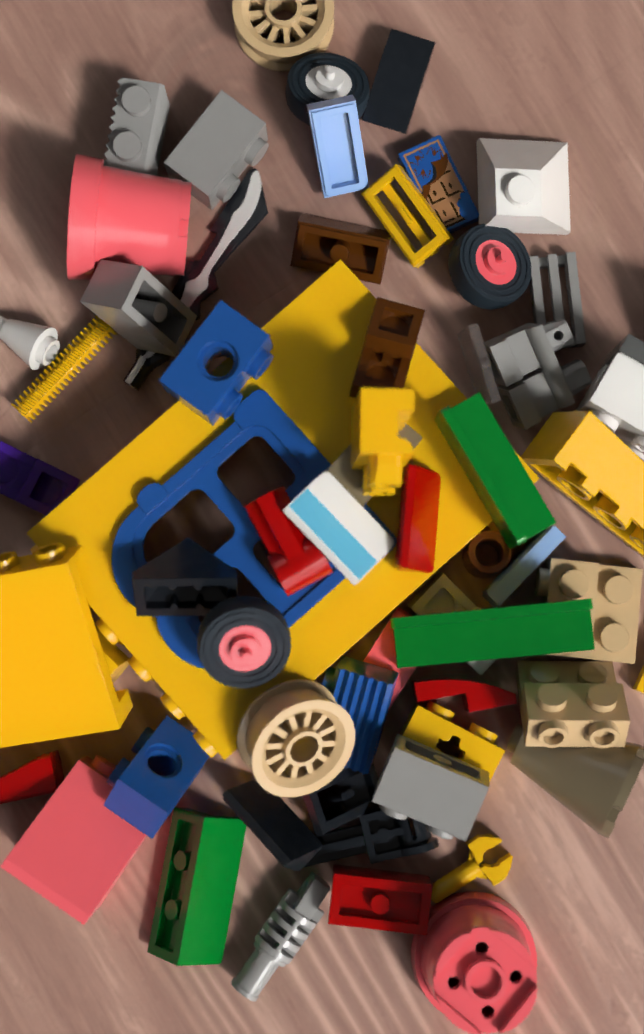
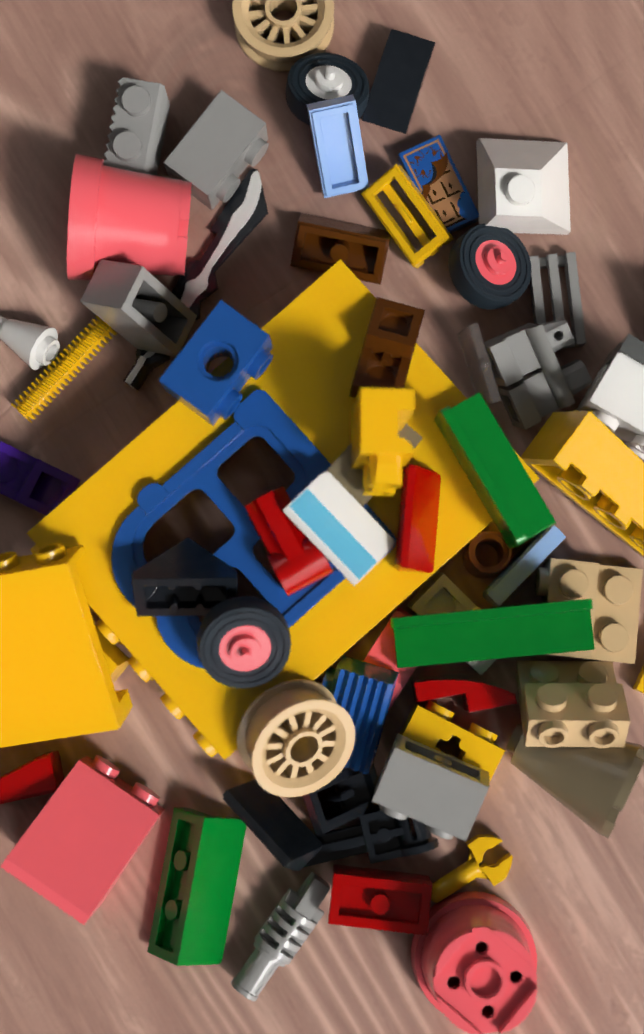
(156, 777): blue brick -> none

